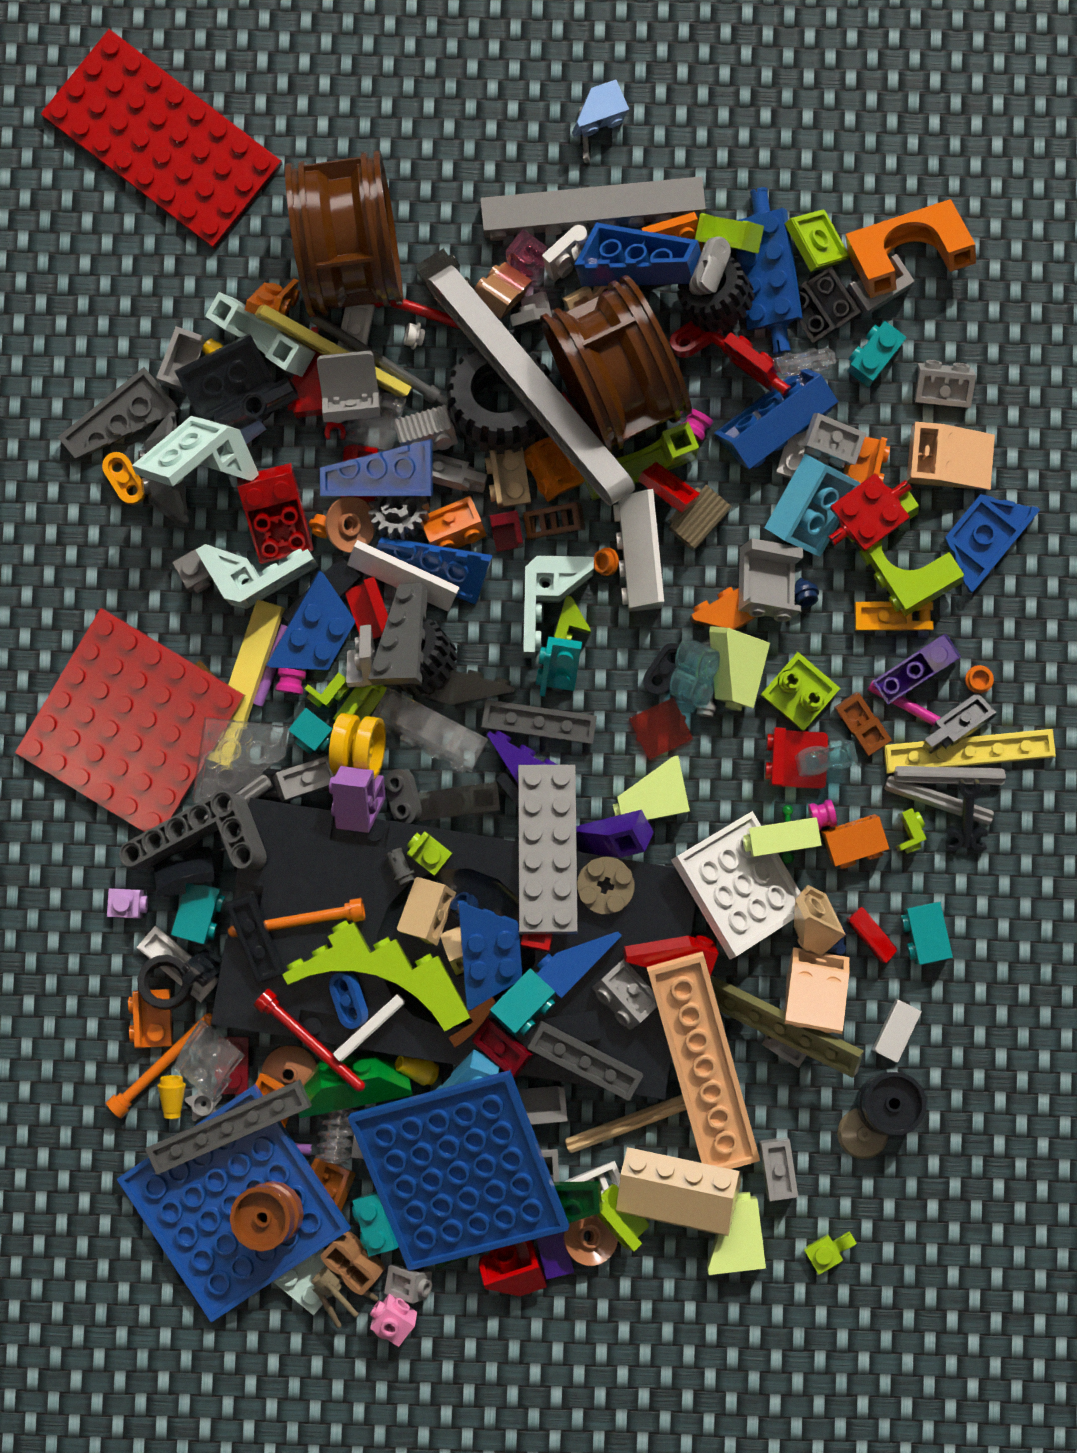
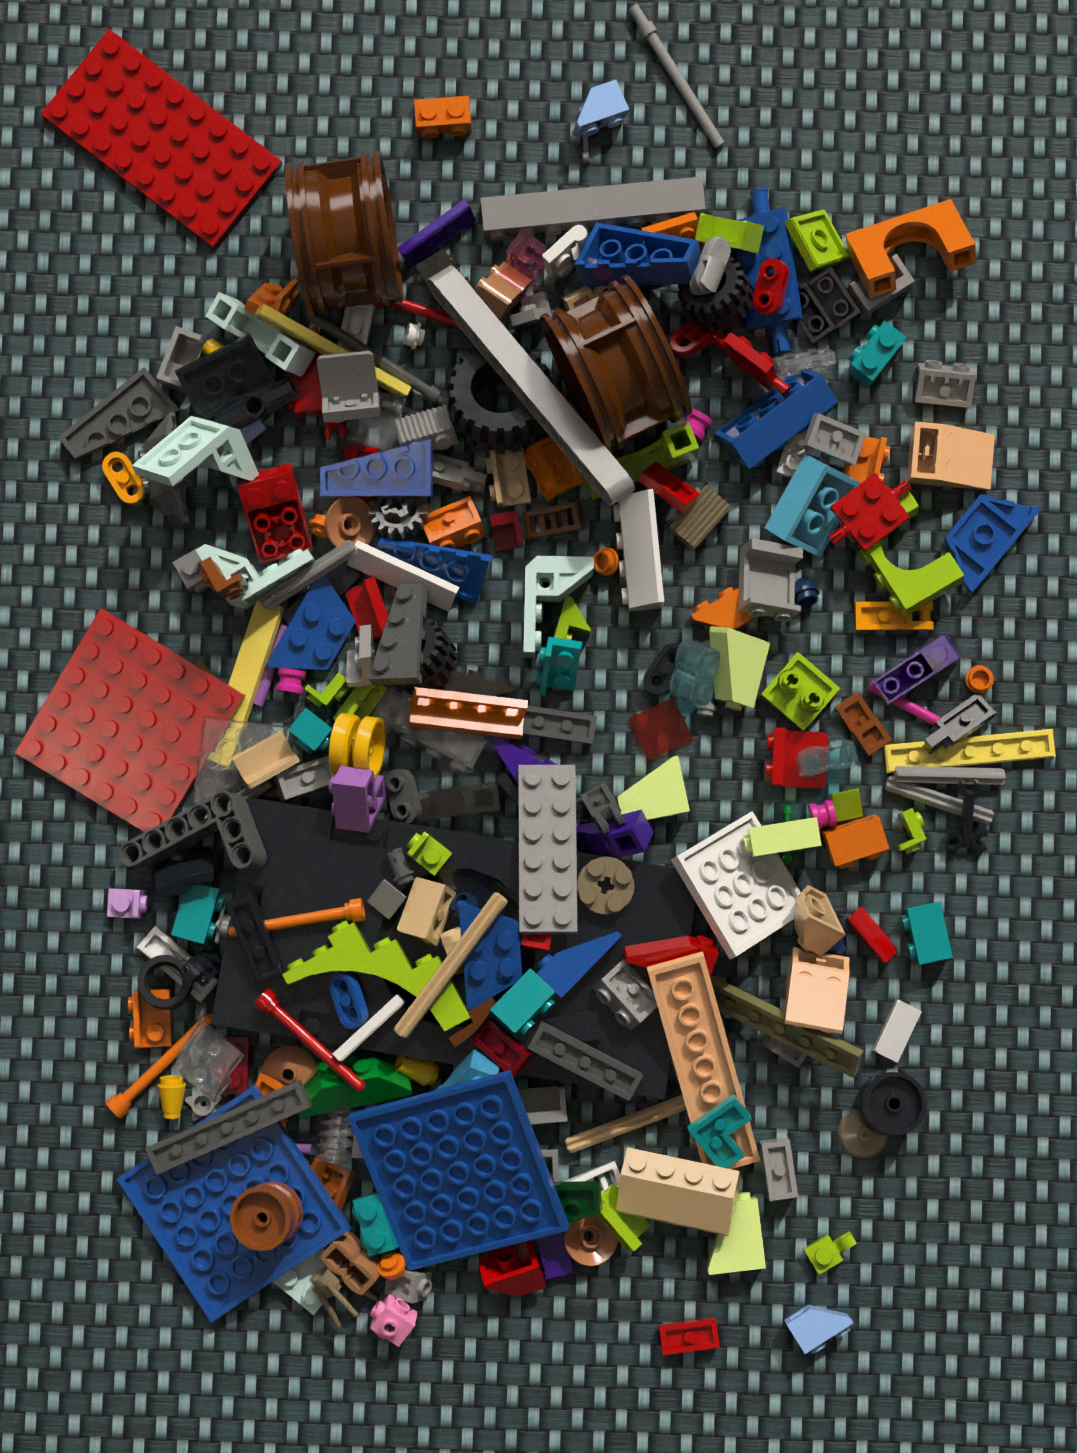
(216, 580): none -> dark orange bracket
(222, 925): none -> light grey plate
(265, 759): none -> tan panel
(308, 575): none -> light grey axle
(387, 899): none -> light grey slope
(391, 1266): none -> orange plate
(436, 233): none -> dark purple tile
(442, 116): none -> orange bracket
(450, 965): none -> tan axle
(467, 713): none -> orange fence
(602, 806): none -> dark grey hinge
(648, 32): none -> light grey bar
(689, 1336): none -> red plate
(714, 1130): none -> teal plate
(772, 286): none -> red plate
(815, 1325): none -> light blue slope
(847, 804): none -> lime slope

